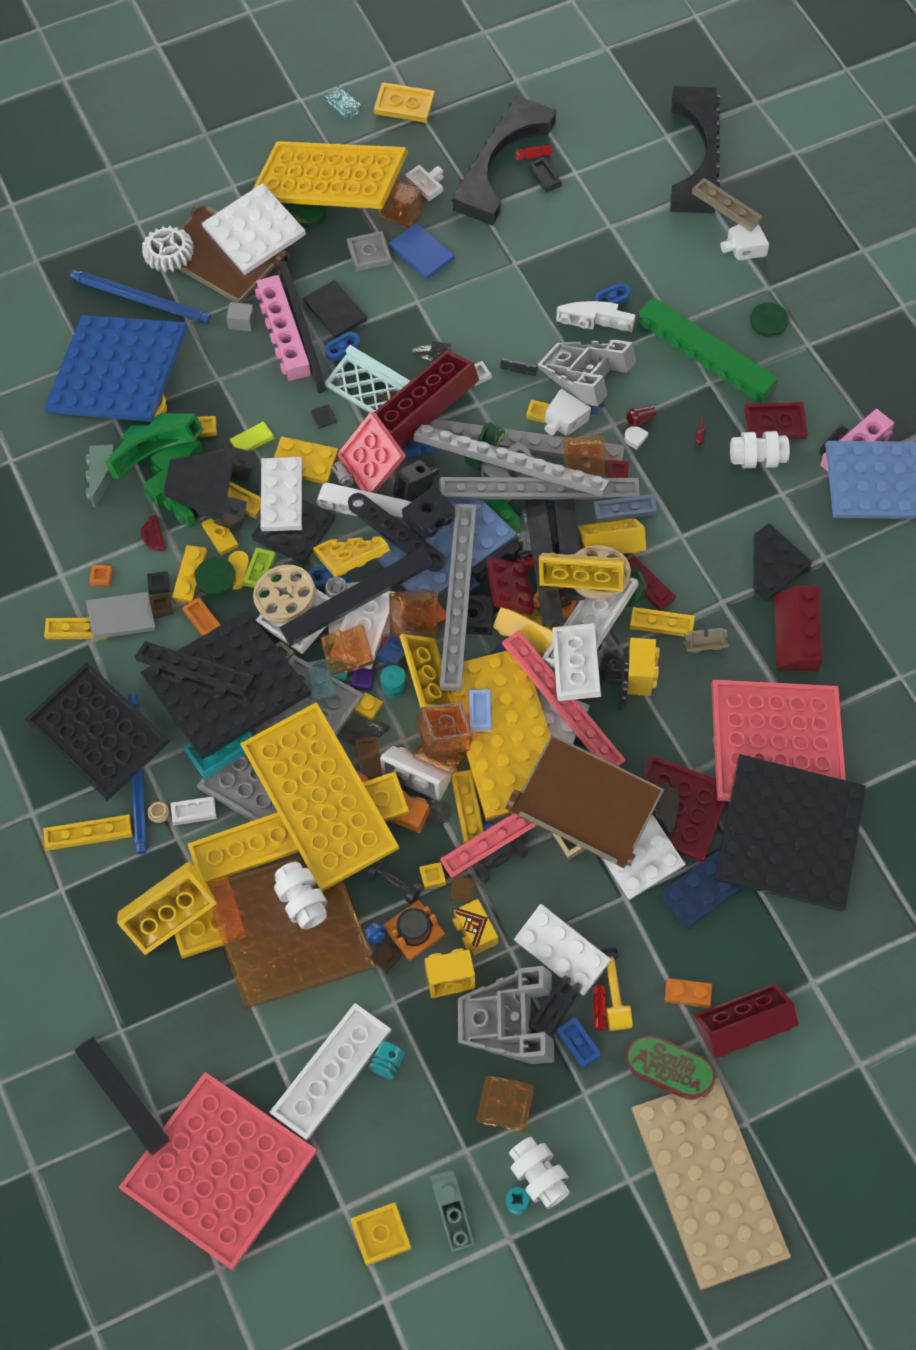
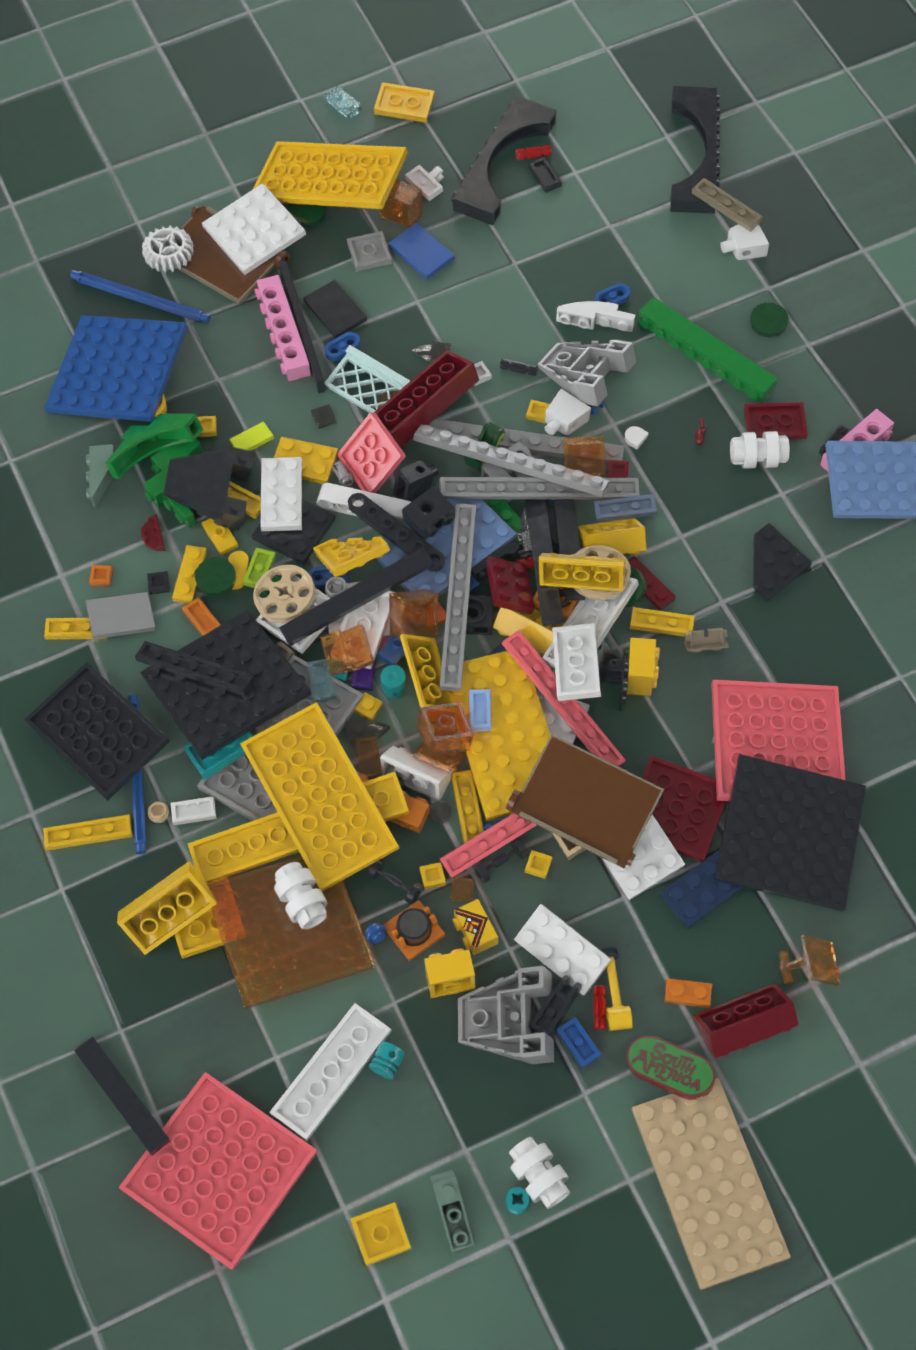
(161, 605): dark brown plate -> none
(240, 316): light grey panel -> none
(385, 957): dark brown plate -> none
(416, 448): blue plate -> none
(505, 1103): clear orange slope -> none
(538, 864): none -> yellow plate
(640, 415): dark red cone -> none
(667, 809): clear smoke slope -> none
(798, 629): dark red slope -> none
(818, 958): none -> clear orange plate

